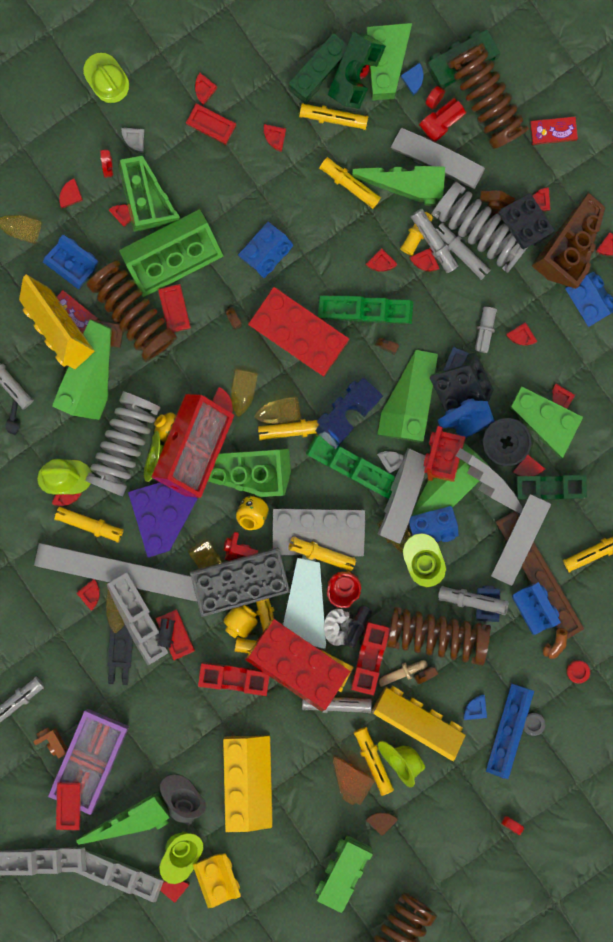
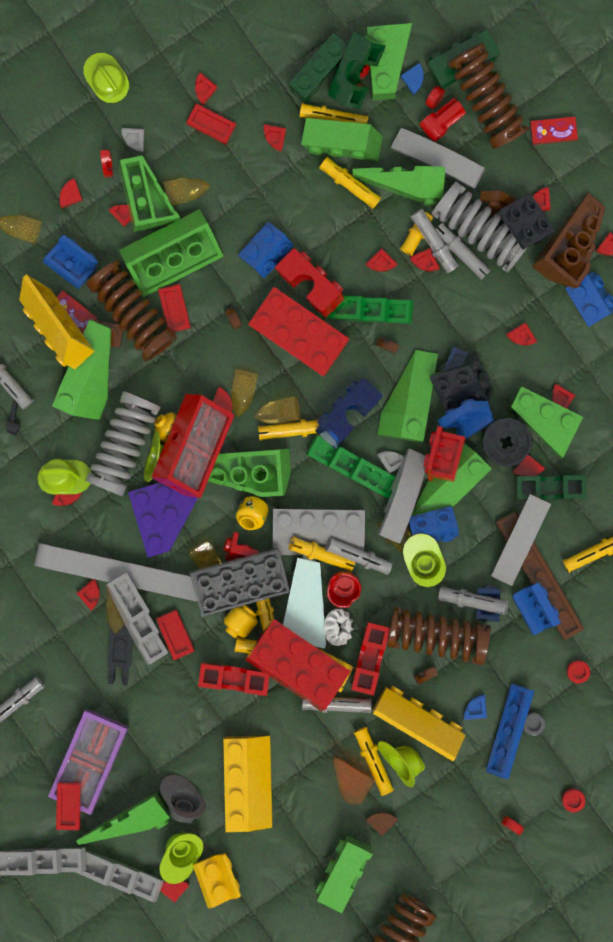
(56, 744): dark orange bracket -> none
(94, 526): yellow pin -> none
(166, 635): black pin -> none
(185, 190): none -> clear yellow plate
(297, 268): none -> red arch
(335, 547): none -> light grey pin
(342, 139): none -> bright green wedge
(357, 626): black axle -> none
(403, 672): tan piece -> none
(485, 329): light grey axle -> none
(492, 483): light grey slope -> none
(559, 645): dark orange arm -> none
(573, 800): none -> red tile

